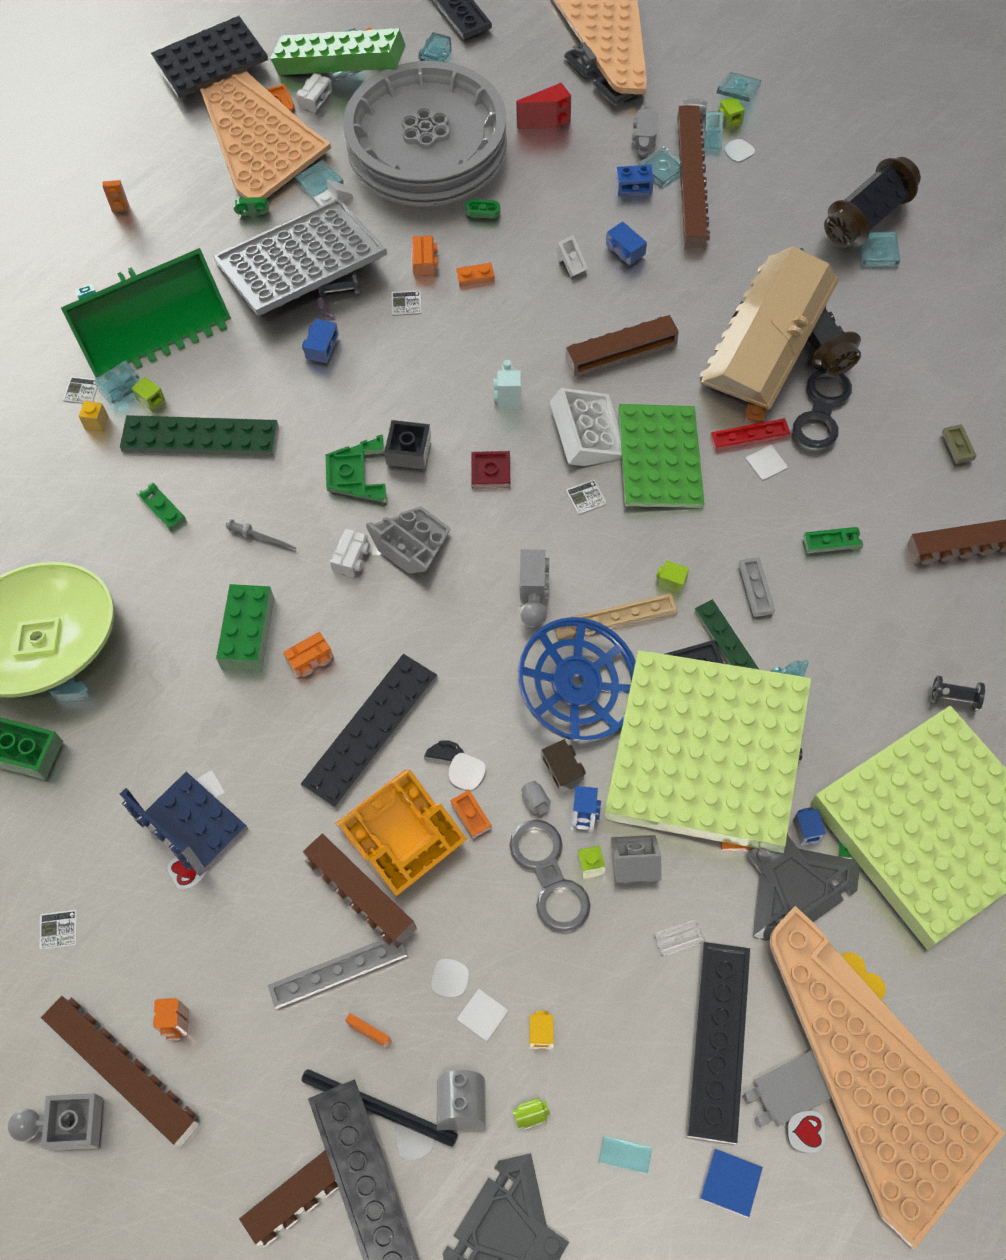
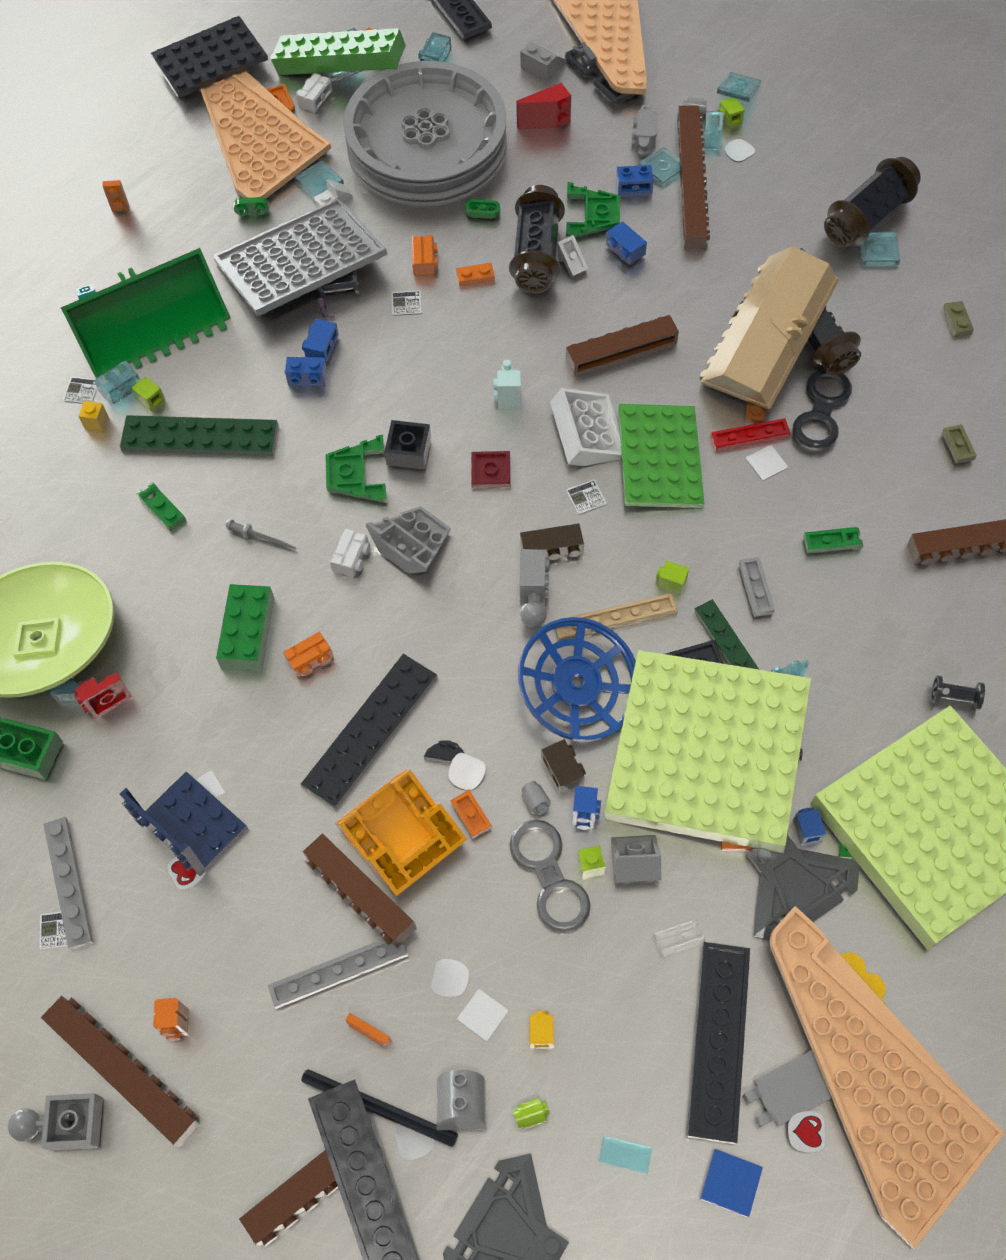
(68, 883): none -> light grey plate
(101, 696): none -> red plate
(306, 371): none -> blue brick
(536, 239): none -> brick
(540, 61): none -> light grey slope
(557, 541): none -> dark brown brick
(601, 211): none -> green wing
(958, 318): none -> olive plate

